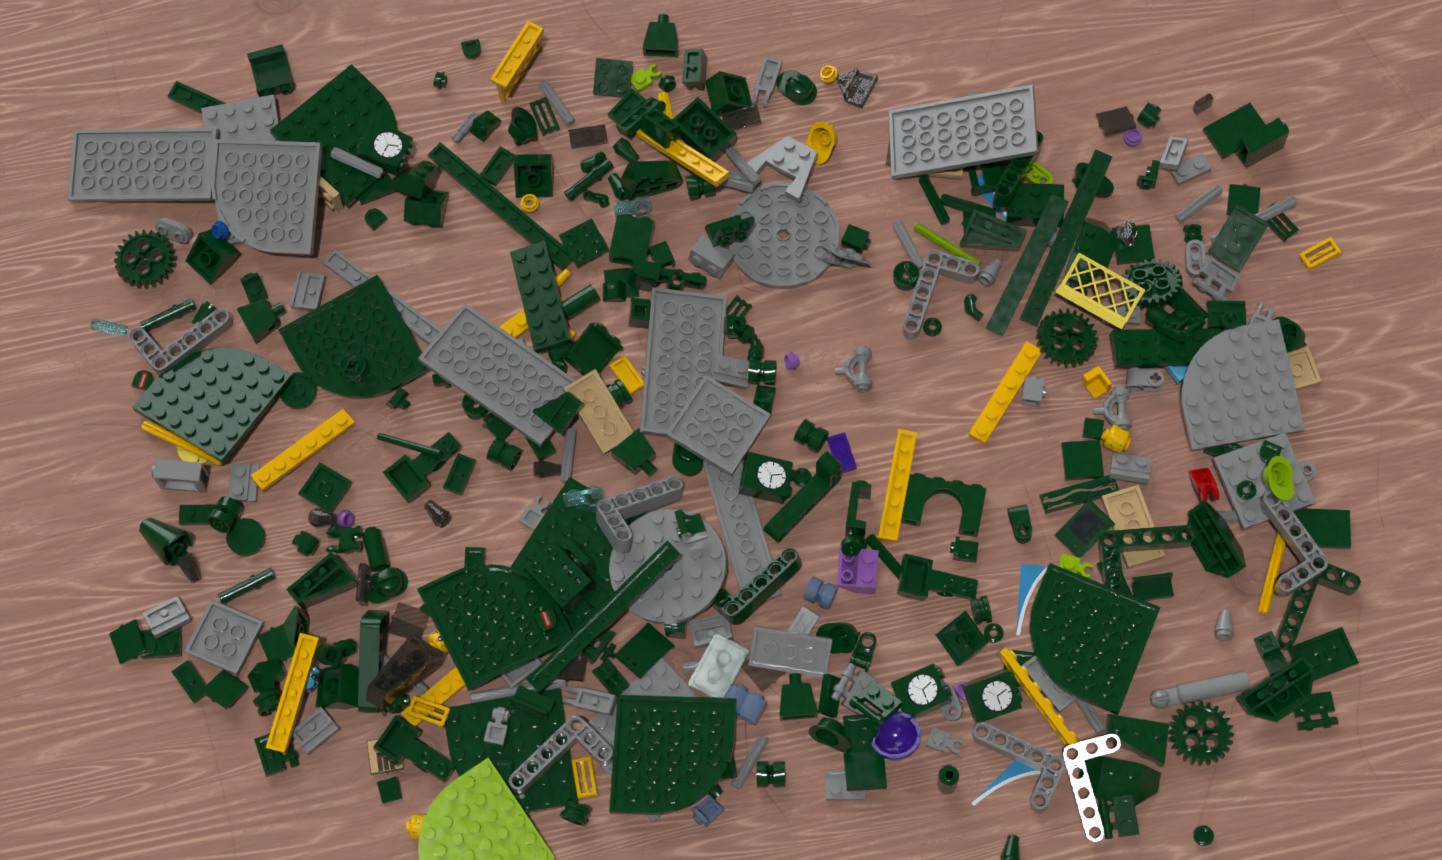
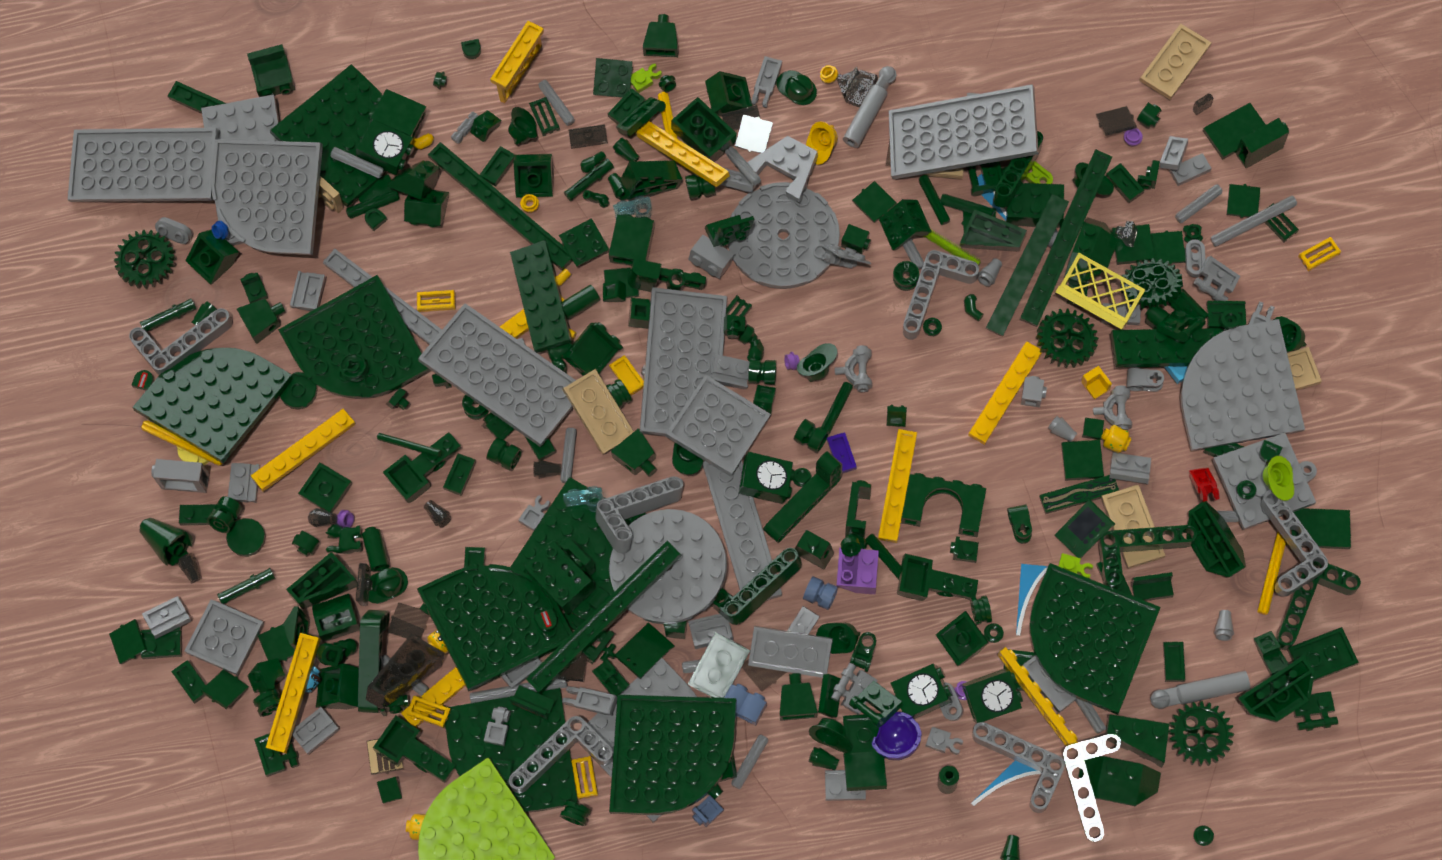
(109, 327): clear light blue axle -> none
(335, 618): none -> dark green slope
(375, 202): none -> dark green axle
(398, 112): none -> dark green brick
(423, 141): none -> yellow arm
(441, 307): none -> yellow tile
(559, 411): dark green wing -> none
(659, 127): dark green hinge -> none
(661, 254): dark green panel -> none
(690, 527): dark green brick -> none
(694, 69): dark green hinge -> none
(753, 134): none -> piece
(777, 770): dark green wheel -> none
(814, 548): none -> dark green torso
(816, 363): none -> dark green piece
(823, 759): none -> dark green cone
(837, 406): none -> dark green axle
(869, 108): none -> light grey piece
(874, 202): none -> dark green piece
(896, 416): none -> dark green tile
(904, 222): none -> dark green bracket
(1062, 429): none -> light grey cone
(1125, 183): none -> dark green plate
(1125, 816): dark green plate -> none
(1168, 247): none -> dark green piece
(1174, 661): none -> dark green tile
(1175, 61): none -> tan plate
(1238, 238): dark green tile -> none

